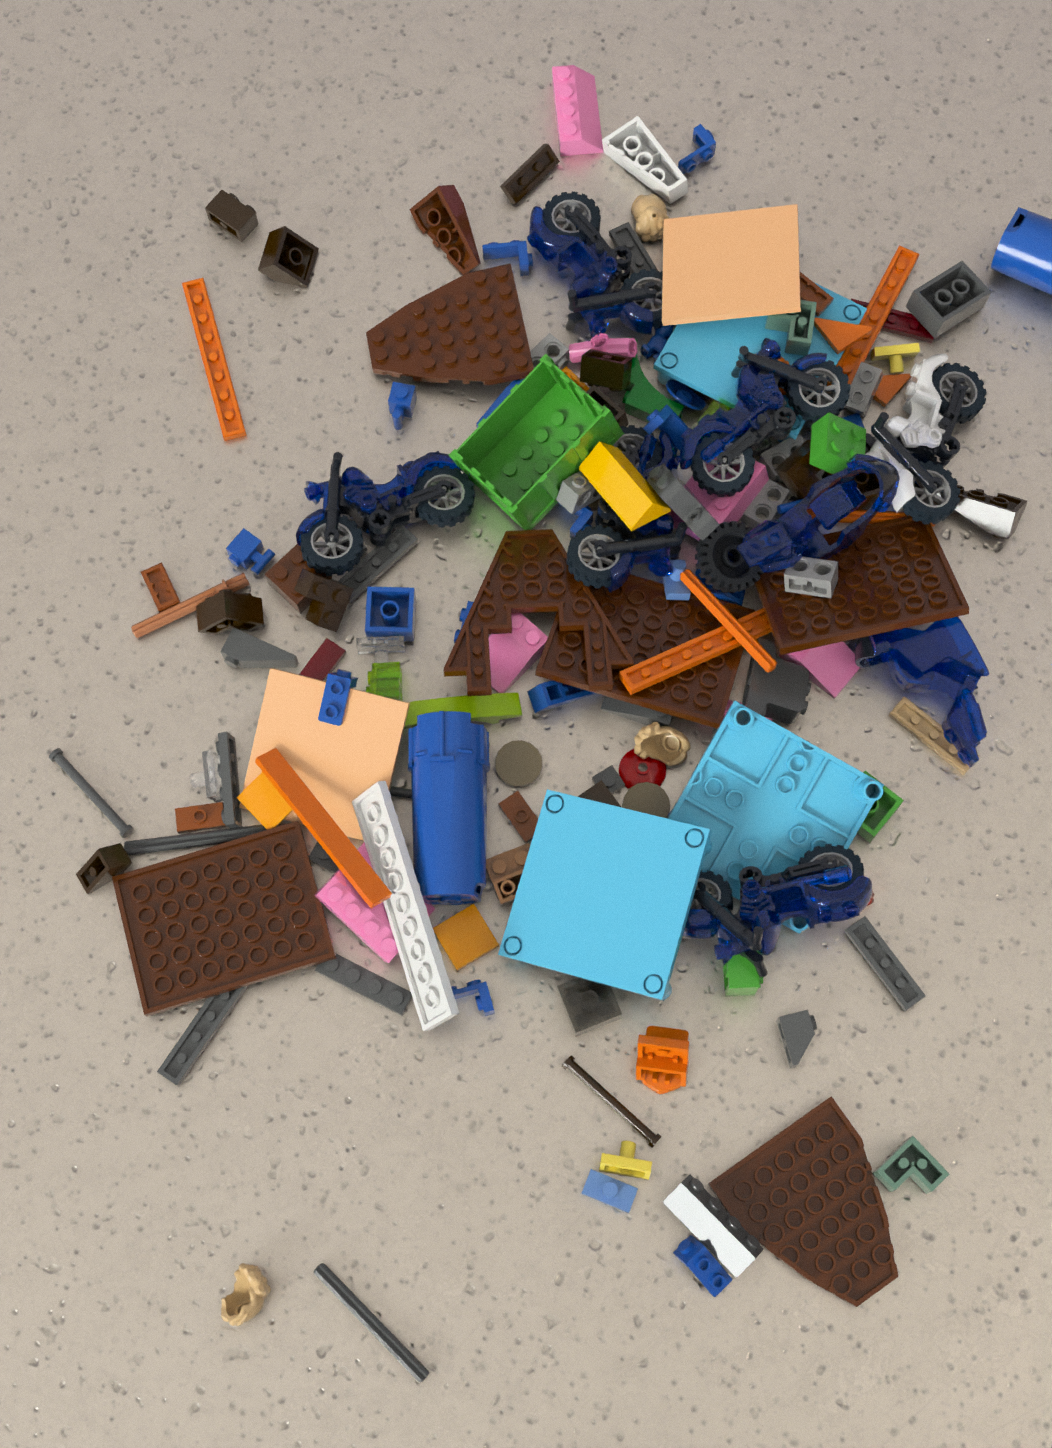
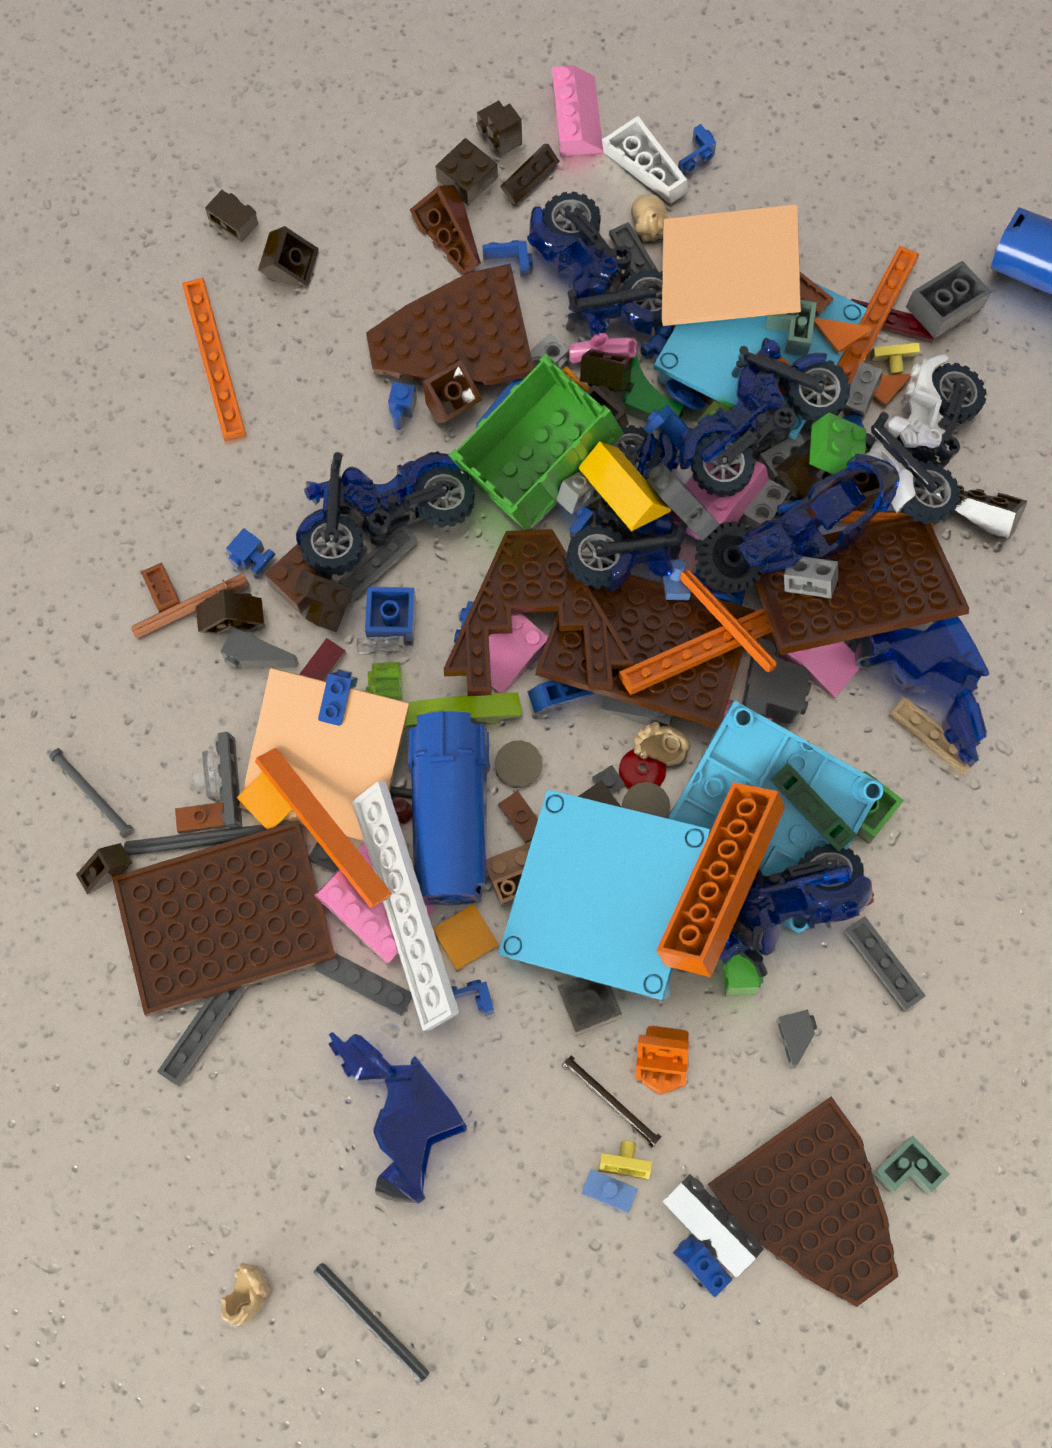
(405, 813): none -> clear red cone
(411, 1120): none -> clear blue piece
(450, 396): none -> reddish brown slope
(467, 170): none -> dark brown brick
(500, 126): none -> dark brown brick
(721, 879): none -> orange brick
(813, 807): none -> dark green slope

